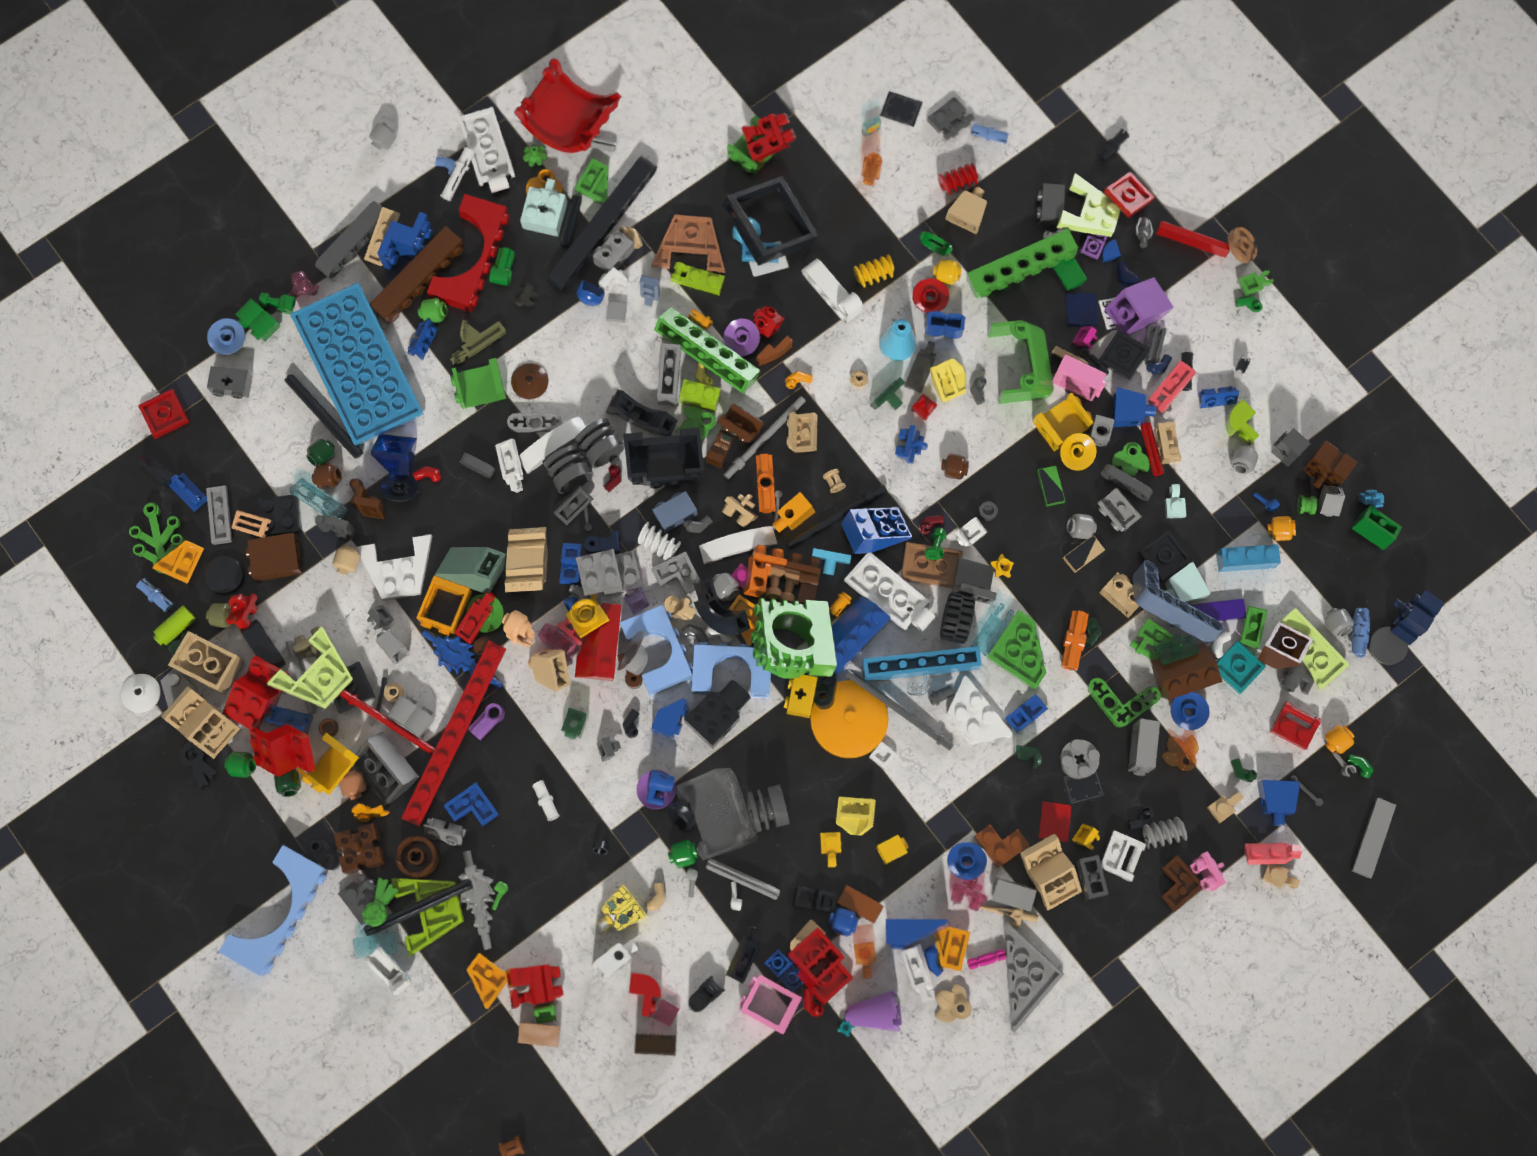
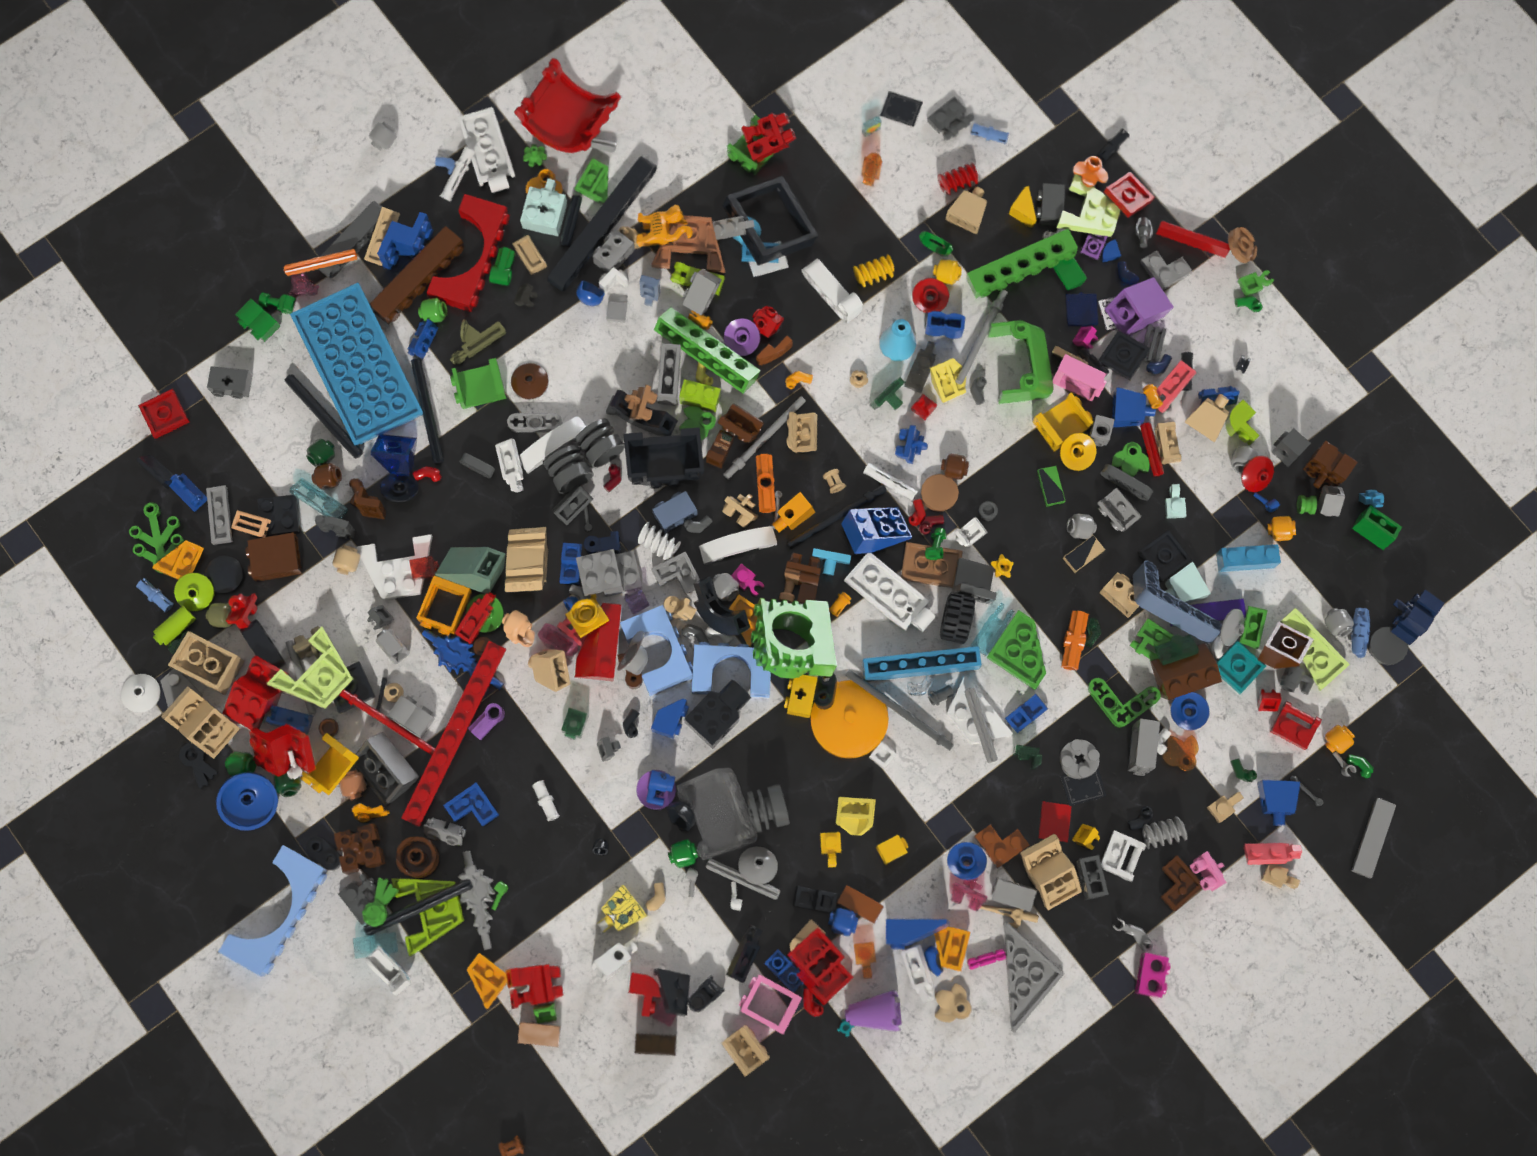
(202, 587): none -> lime dish
(222, 329): medium blue dish -> none
(248, 813): none -> blue dish
(295, 771): none -> white hand
(320, 262): none -> orange axle
(423, 567): none -> clear red bracket
(427, 411): none -> black axle
(529, 255): none -> tan tile
(638, 402): none -> medium nougat hips
(659, 227): none -> light orange animal
(674, 991): none -> black wing
(701, 291): none -> light grey brick
(731, 227): none -> light grey hinge
(745, 1050): none -> tan bracket
(756, 873): none -> light grey dish
(763, 567): orange hips -> none
(856, 630): blue slope -> none
(891, 482): none -> white pin
(919, 514): none -> red arm
(939, 493): none -> medium nougat tile
(981, 725): none -> light grey axle
(996, 308): none -> light grey bar
(1023, 208): none -> yellow slope
(1091, 171): none -> orange plate
(1138, 933): none -> light grey arm
(1146, 973): none -> dark pink brick
(1152, 396): none -> light orange pin
(1163, 736): none -> white arm
(1165, 274): none -> light grey plate
(1209, 417): none -> tan torso
(1232, 627): none -> light grey dish
(1257, 473): none -> red dish
(1269, 701): none -> red tile

